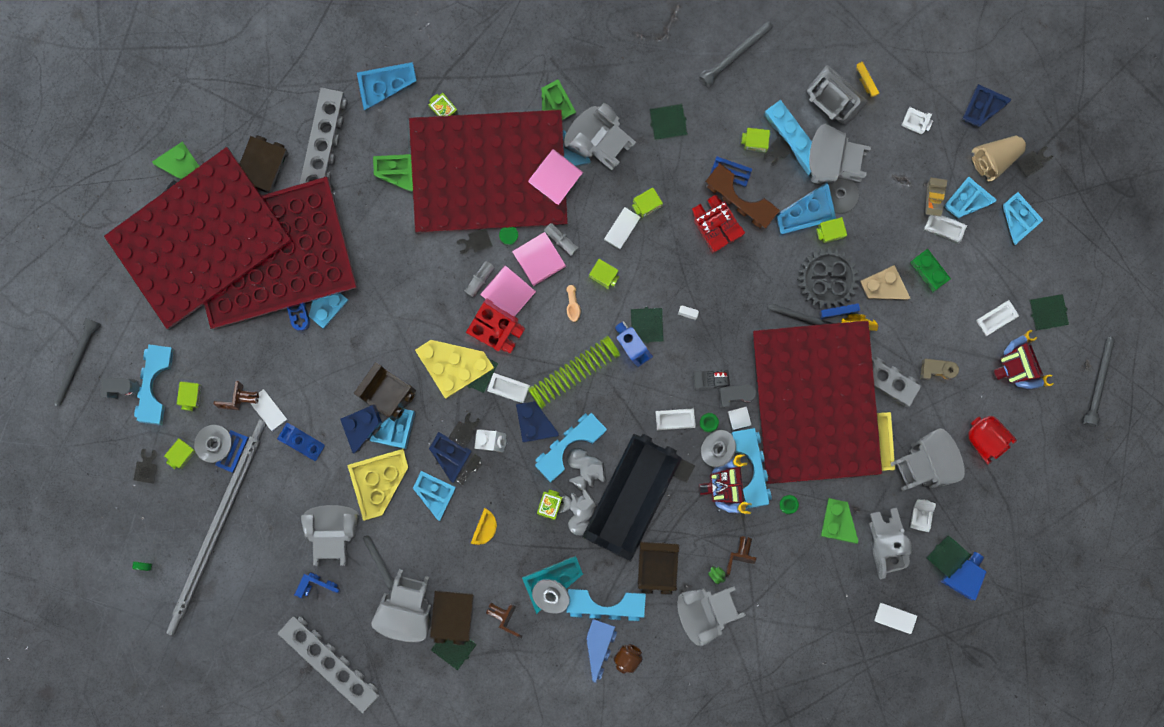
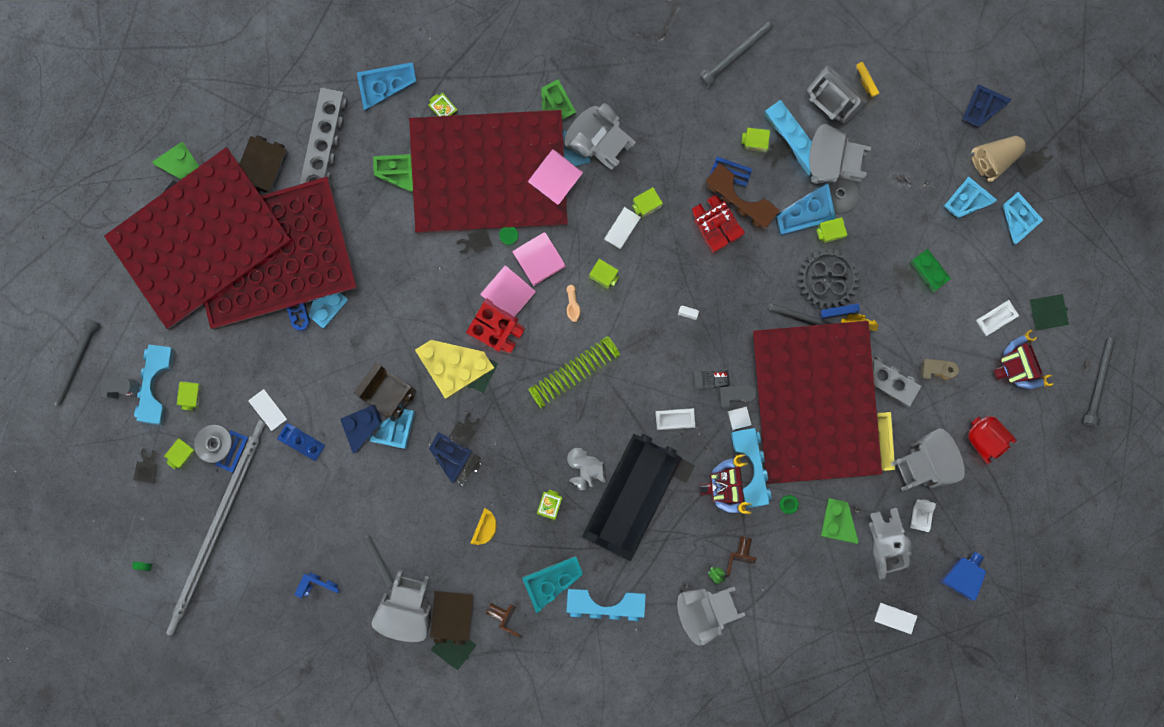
(238, 397): reddish brown bracket -> none
(289, 634): light grey brick -> none
(329, 530): light grey piece -> none
(377, 481): light yellow plate -> none
(434, 493): medium azure wing -> none
(479, 279): light grey axle -> none
(490, 440): white bracket -> none
(508, 388): white tile -> none
(534, 423): dark blue wing -> none
(551, 596): light grey dish -> none
(561, 239): light grey axle -> none
(583, 510): light grey animal -> none
(588, 430): medium azure arch -> none
(598, 641): medium blue slope -> none
(628, 658): reddish brown head -> none
(636, 348): torso -> none
(648, 324): clear green piece -> none
(658, 567): dark brown panel -> none
(668, 121): clear green piece -> none
(709, 422): green tile -> none
(712, 446): light grey dish -> none
(885, 285): tan wing -> none
(917, 121): white bracket -> none
(935, 196): dark tan leg -> none
(946, 228): white tile -> none
(949, 556): clear green piece -> none

